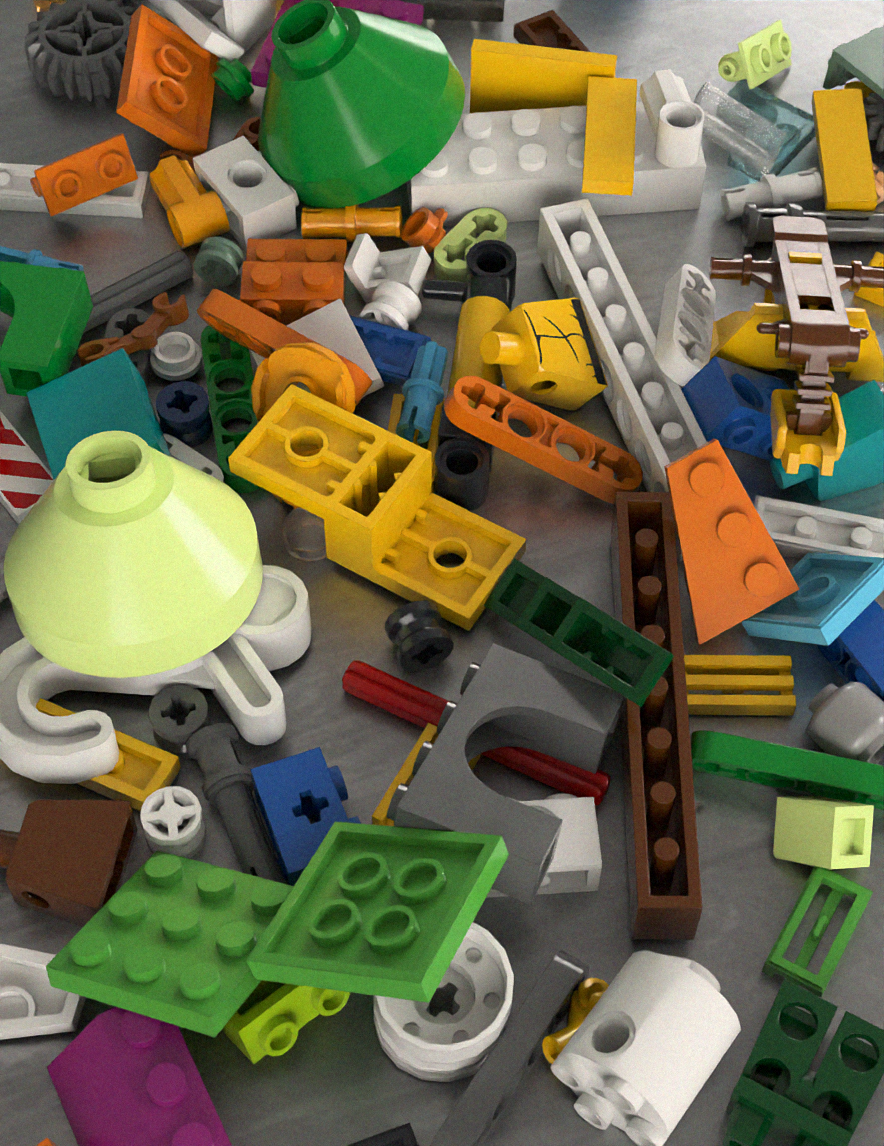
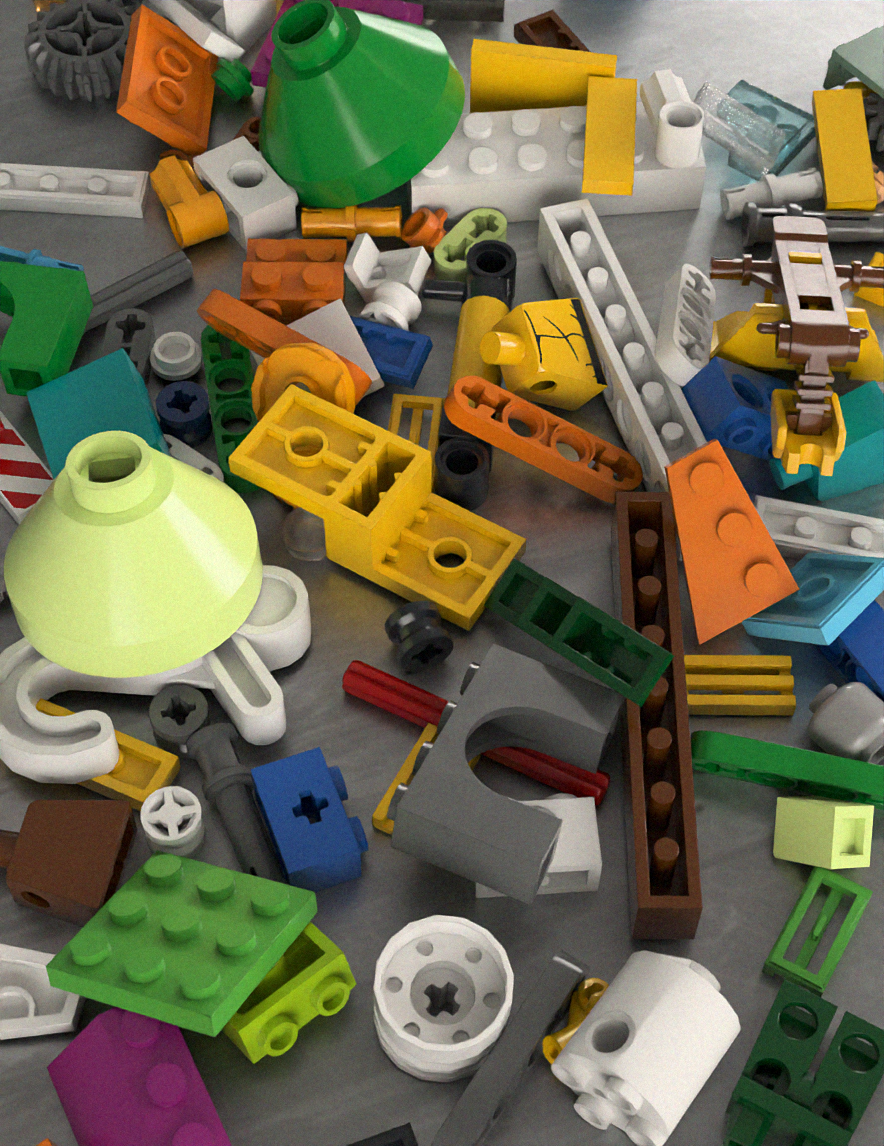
(84, 175): orange hinge -> none
(142, 337): dark orange piece -> none
(218, 261): sand green bush -> none
(380, 910): bright green plate -> none
(423, 392): dark azure axle -> none
(758, 56): yellowish green hinge -> none

